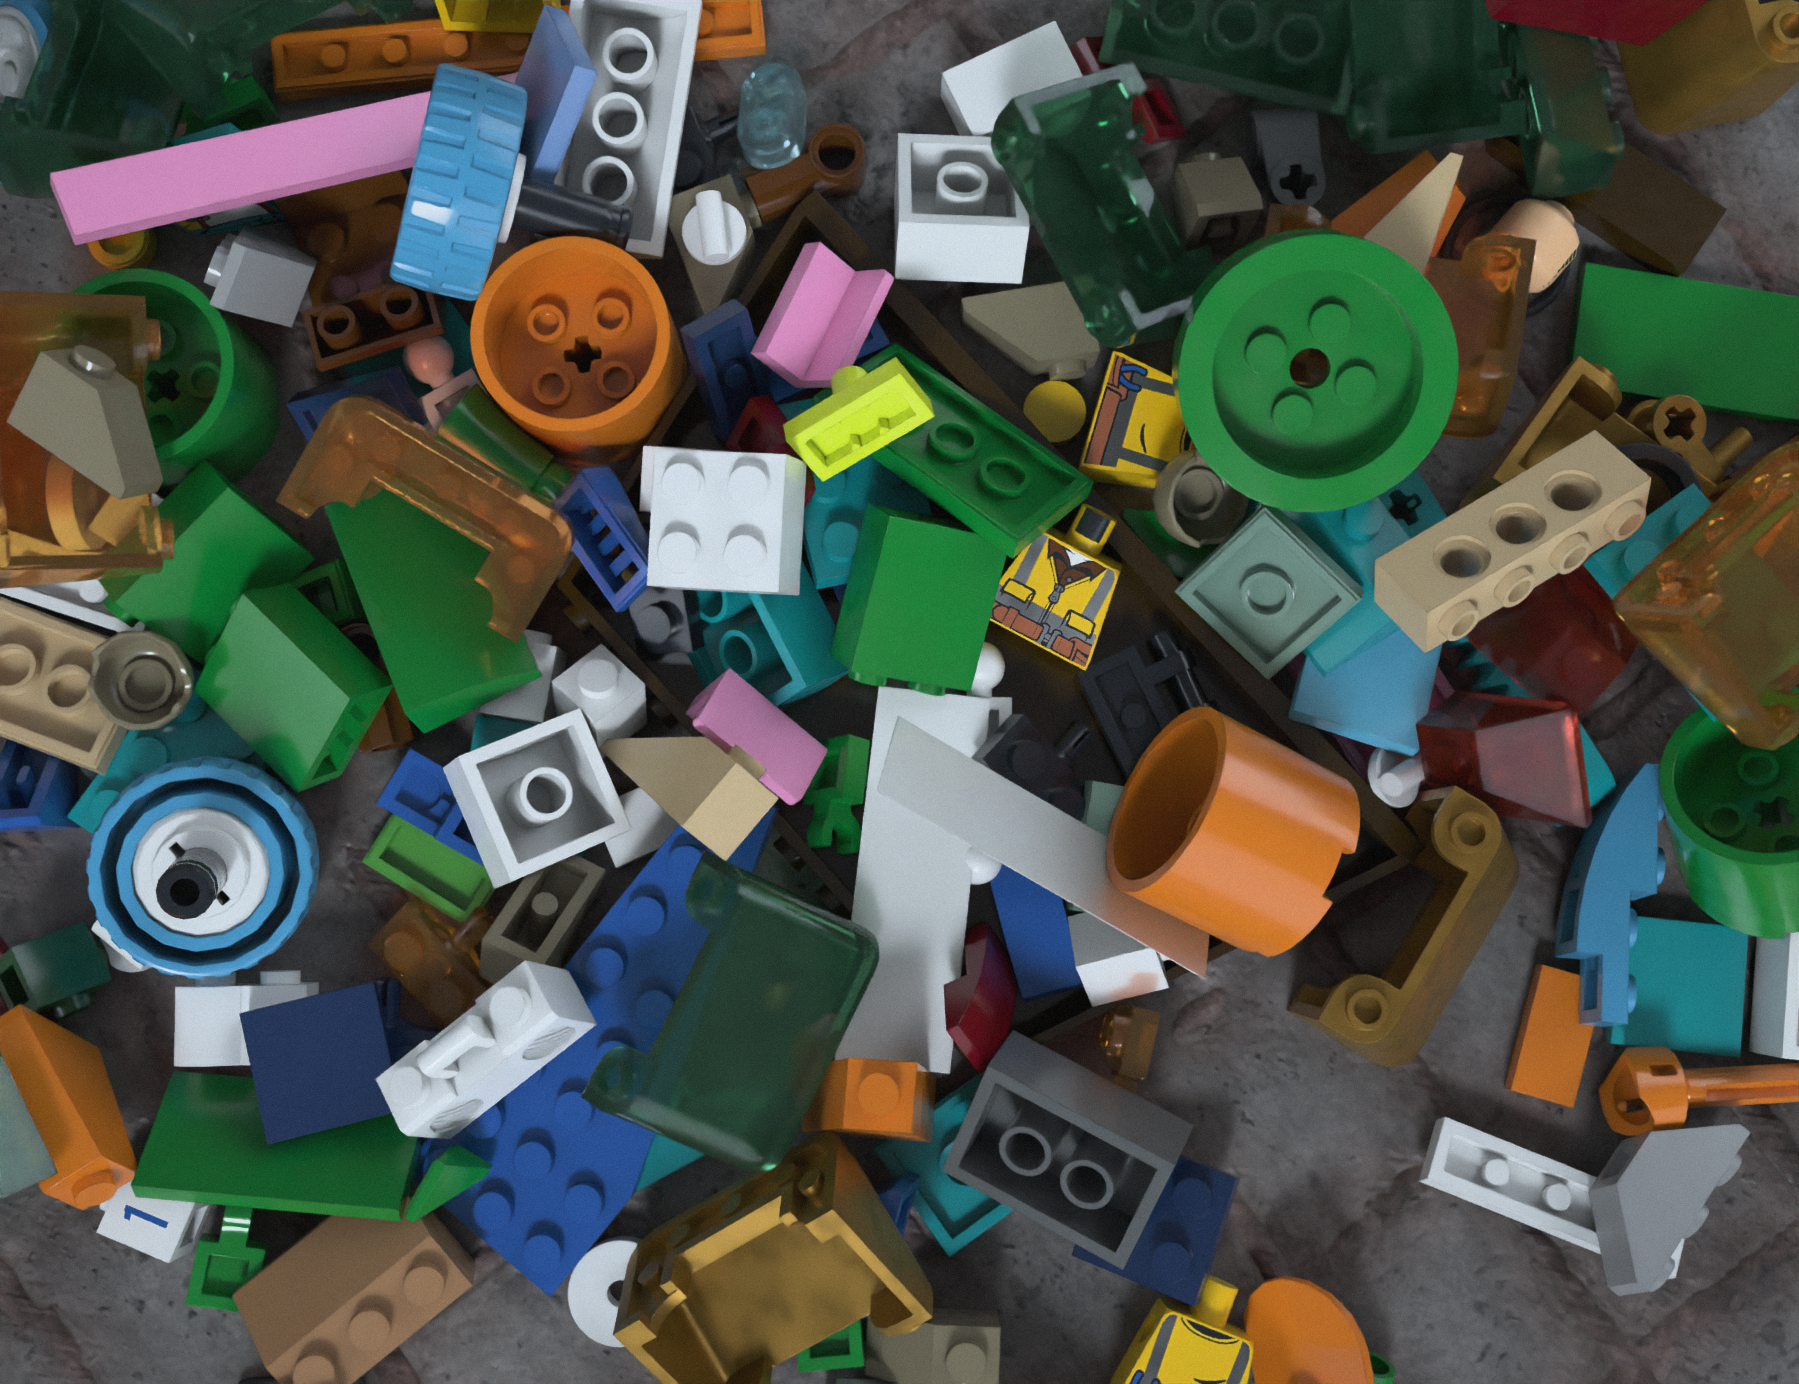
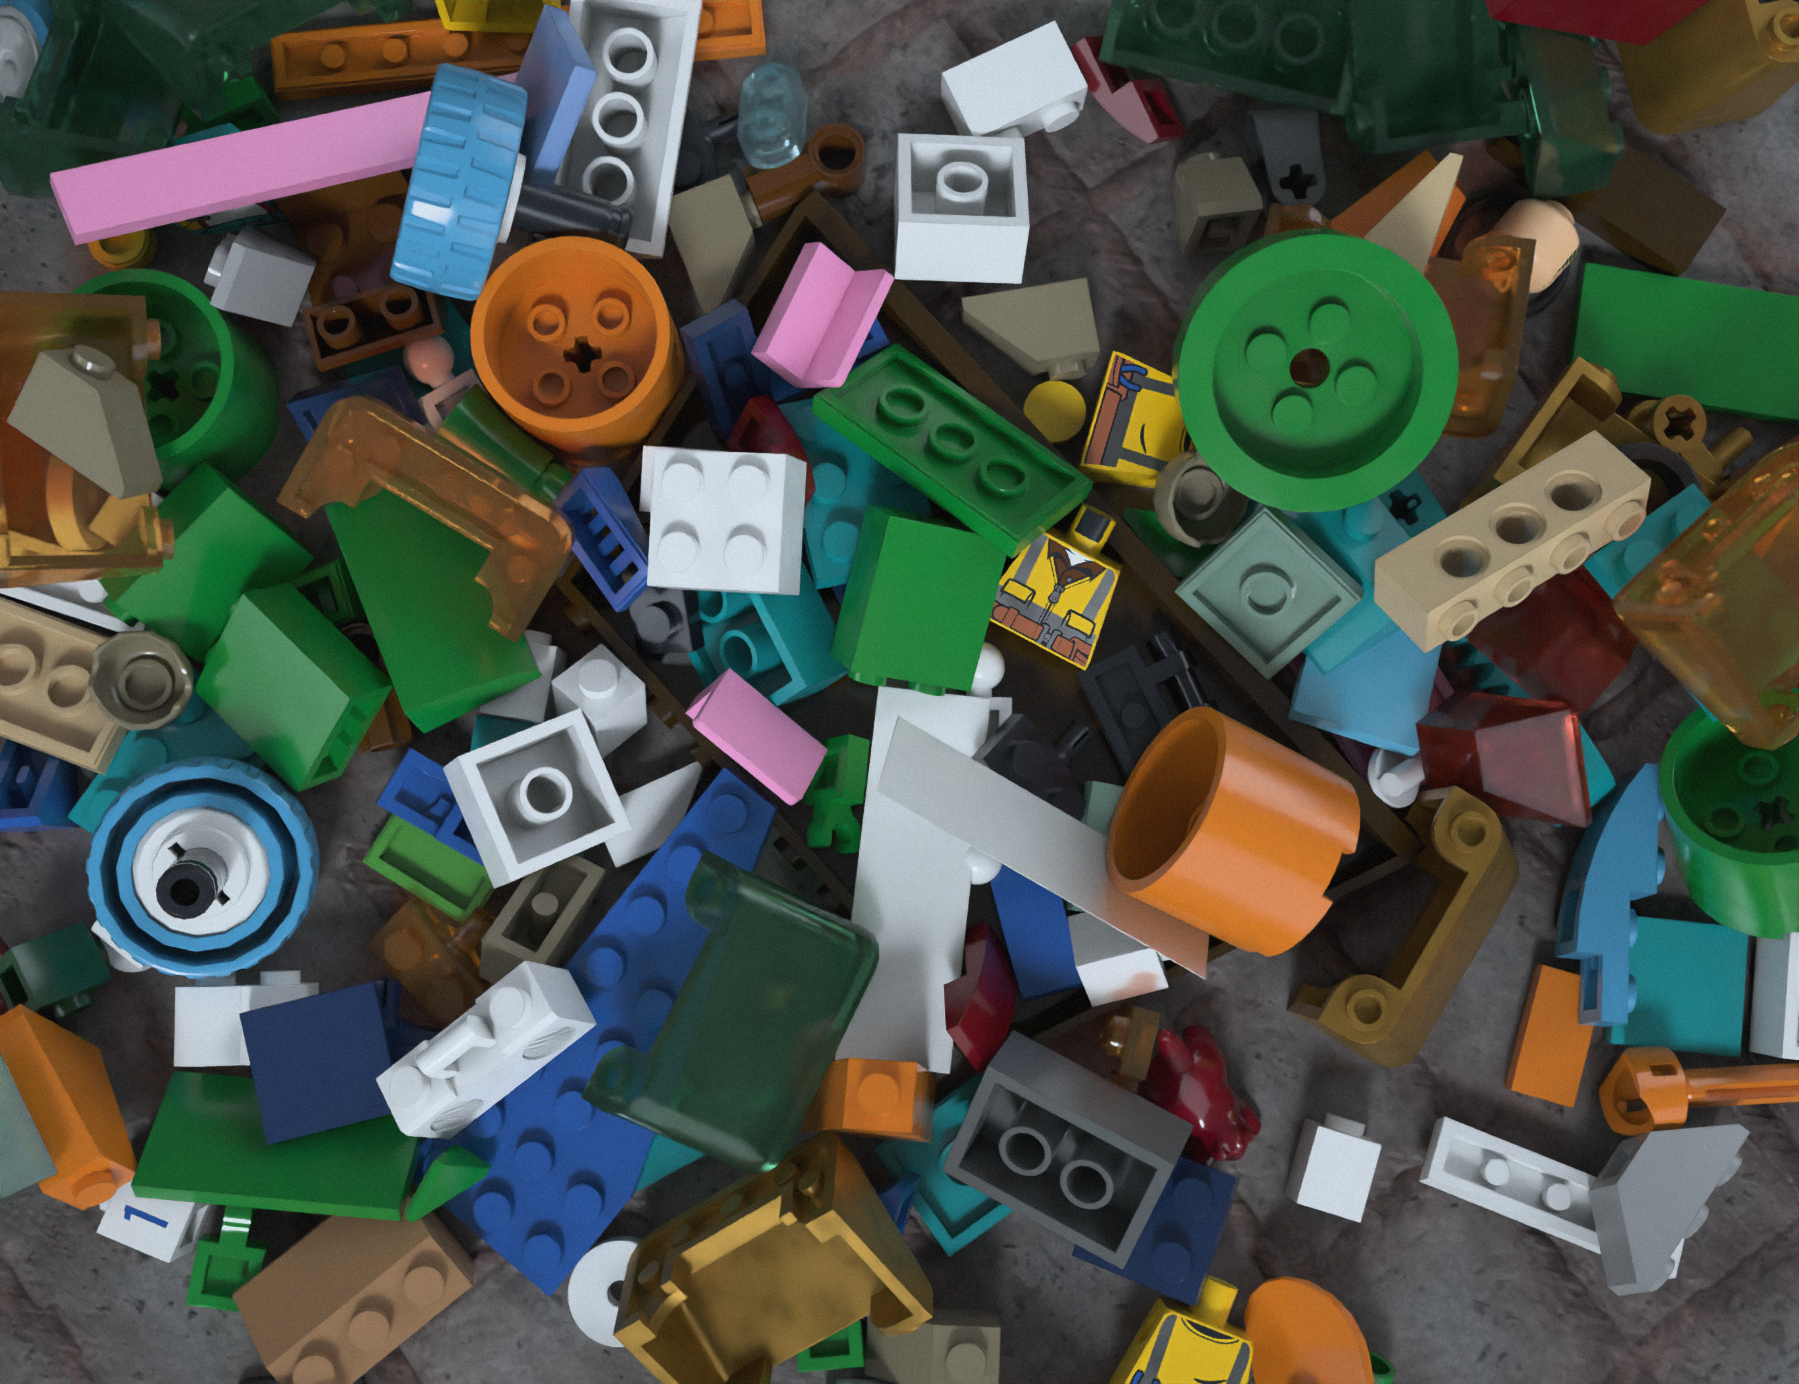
(698, 785): tan slope -> none
(713, 230): white plate -> none
(858, 417): neon yellow tile -> none
(1095, 207): clear green windscreen -> none
(1193, 1085): none -> dark red animal
(1333, 1167): none -> white brick

